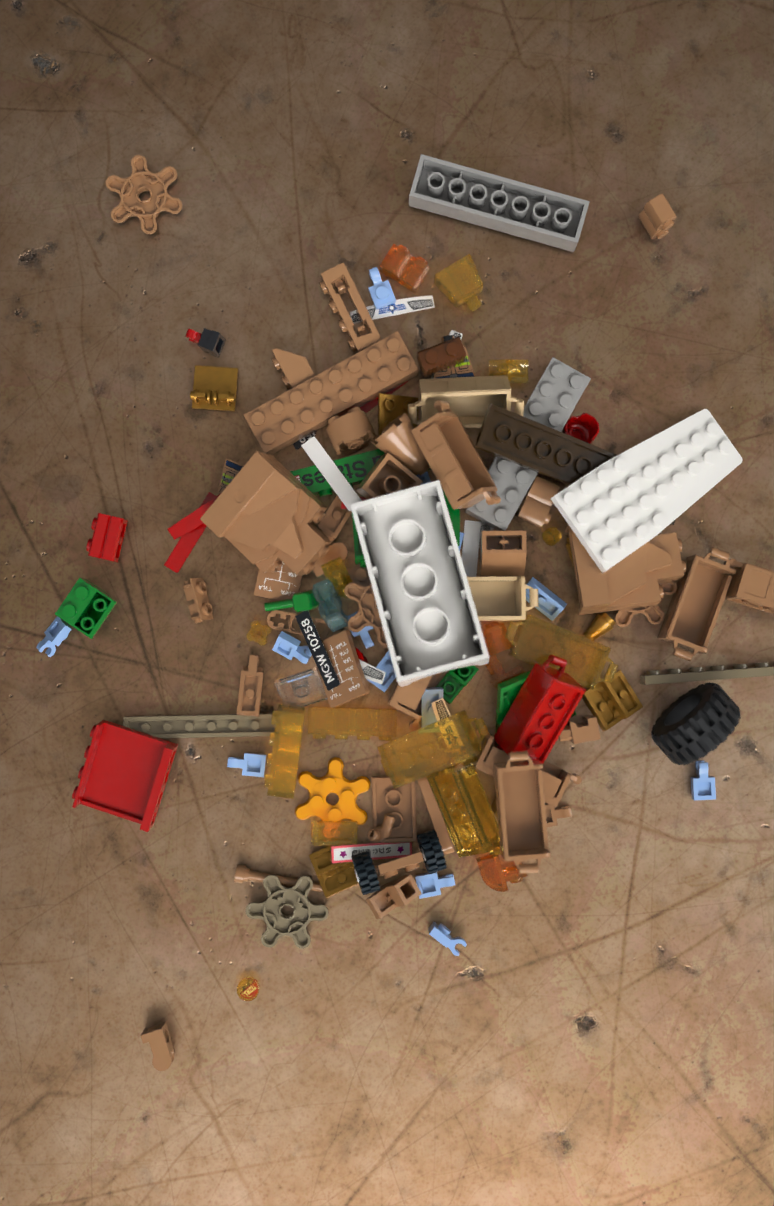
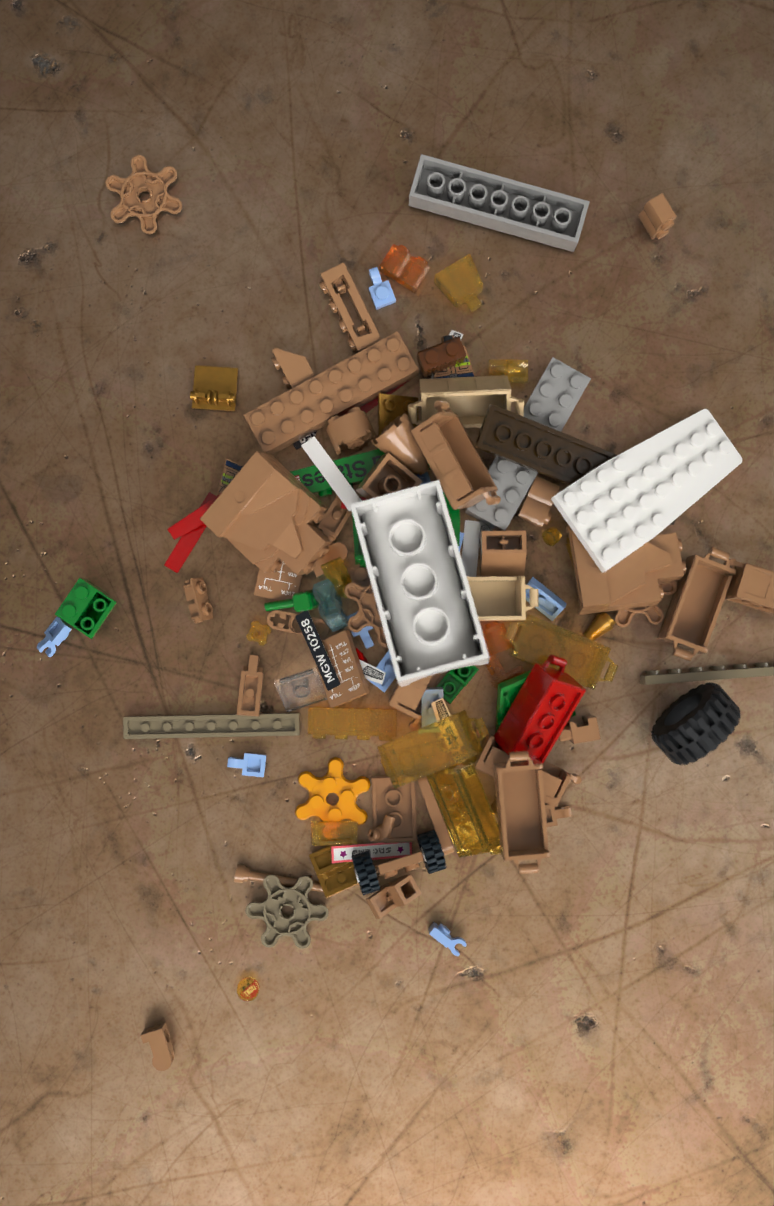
(107, 537): red brick -> none
(124, 773): red panel -> none
(208, 341): black piece -> none
(285, 752): clear yellow brick -> none
(289, 648): light blue plate -> none
(400, 307): white sticker -> none
(430, 883): light blue plate -> none
(495, 876): clear orange brick -> none
(582, 427): red hair -> none
(612, 701): pearl gold slope -> none
(703, 785): light blue plate -> none

